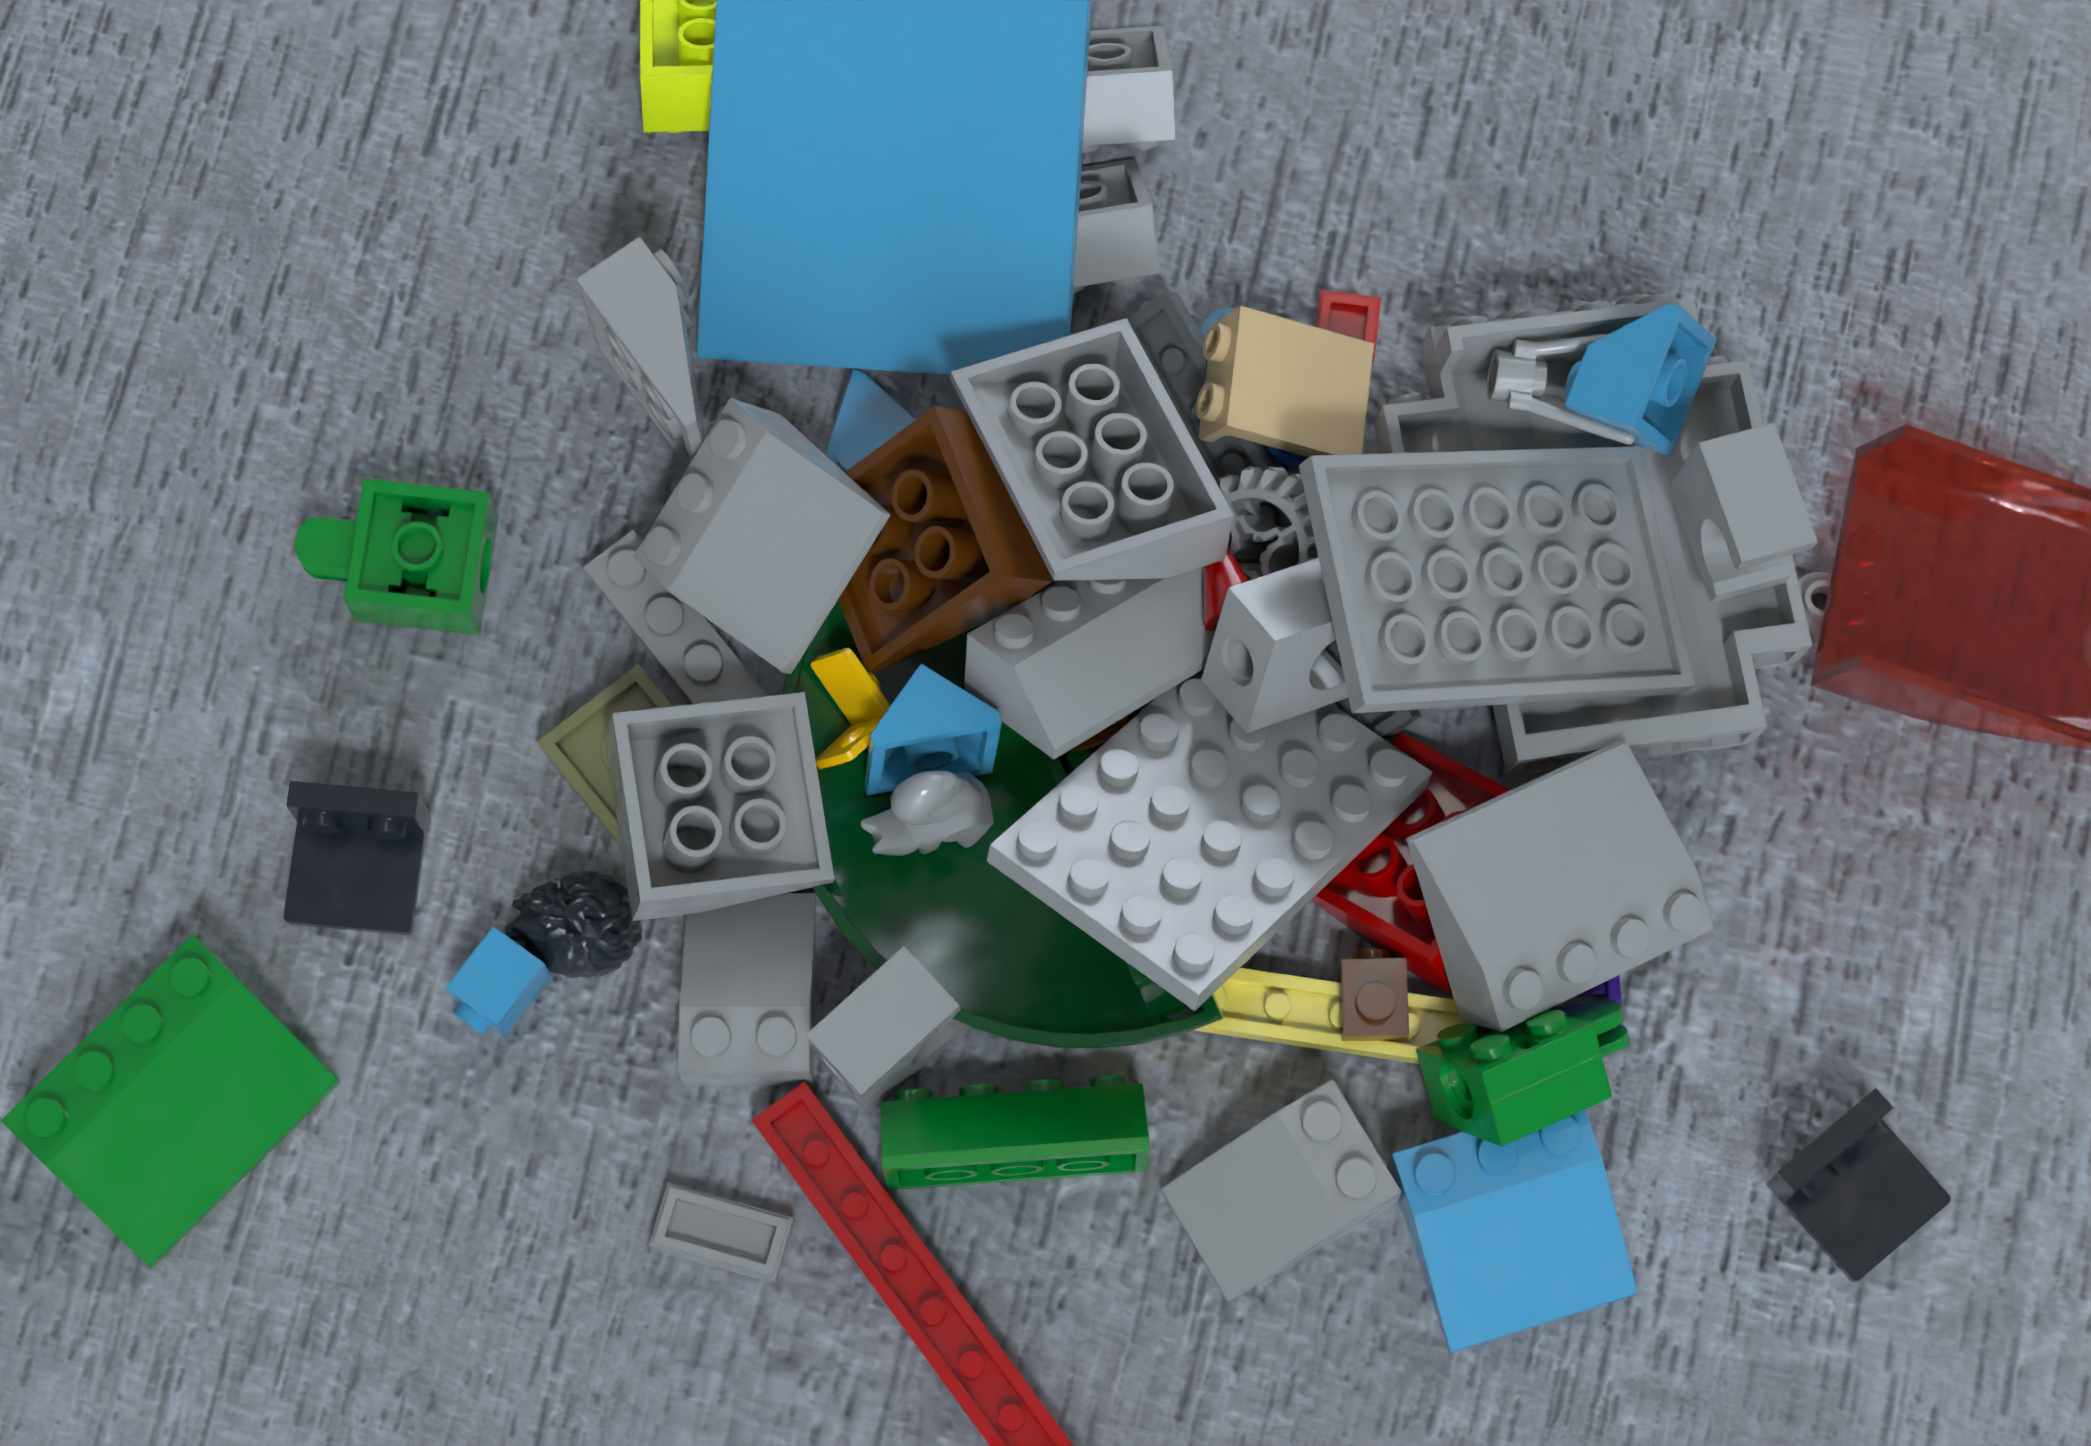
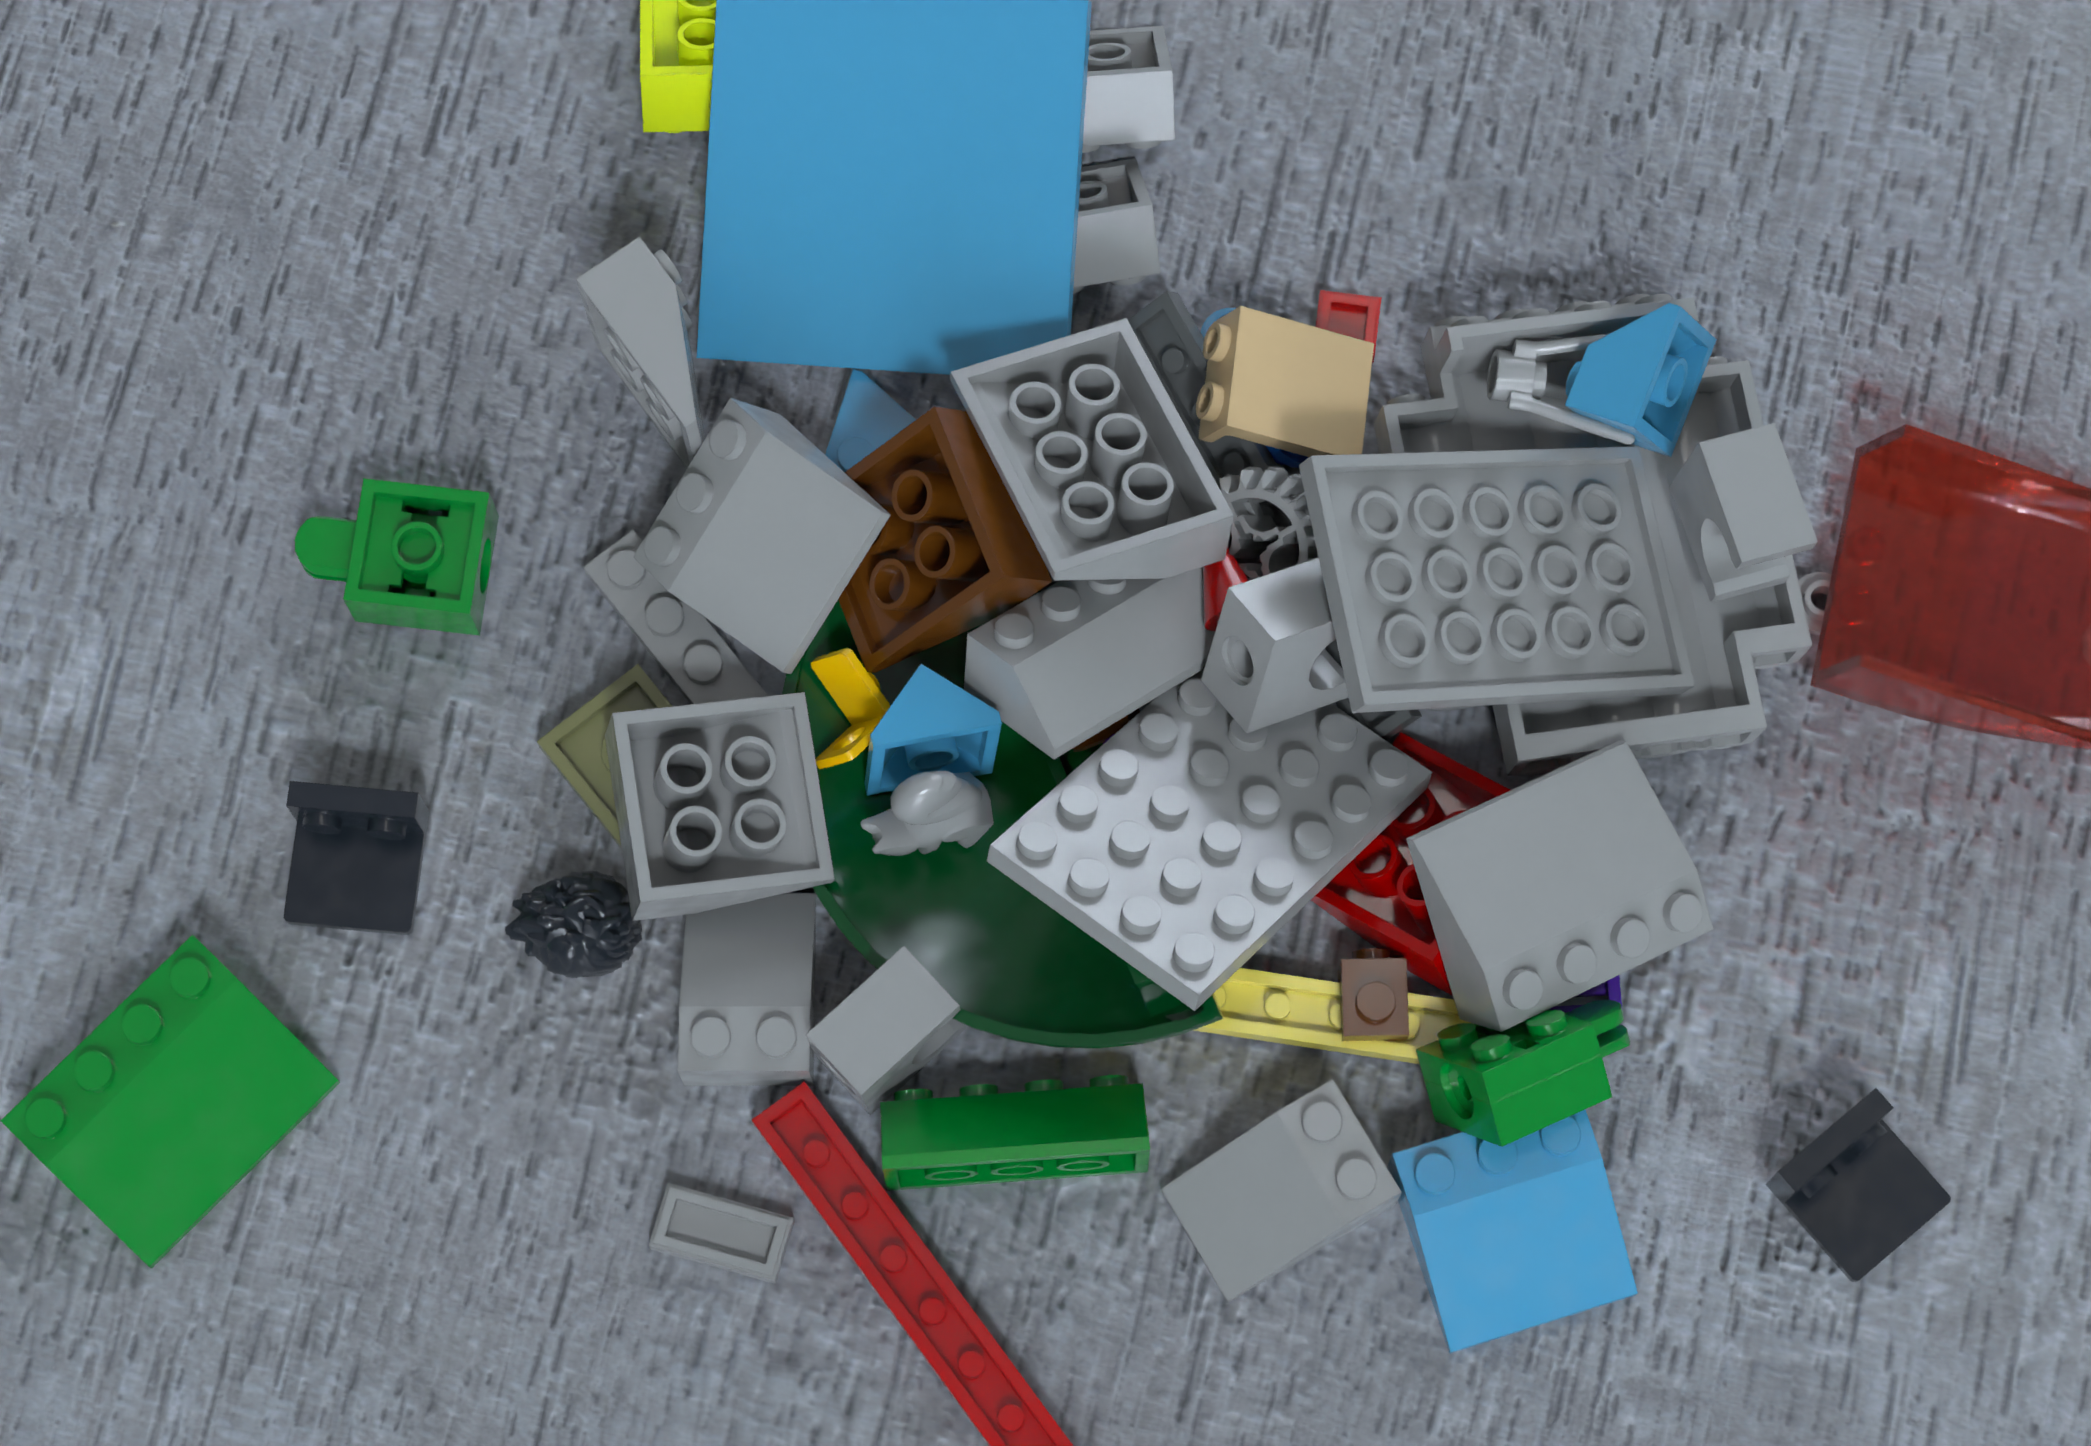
(496, 984): dark azure brick -> none

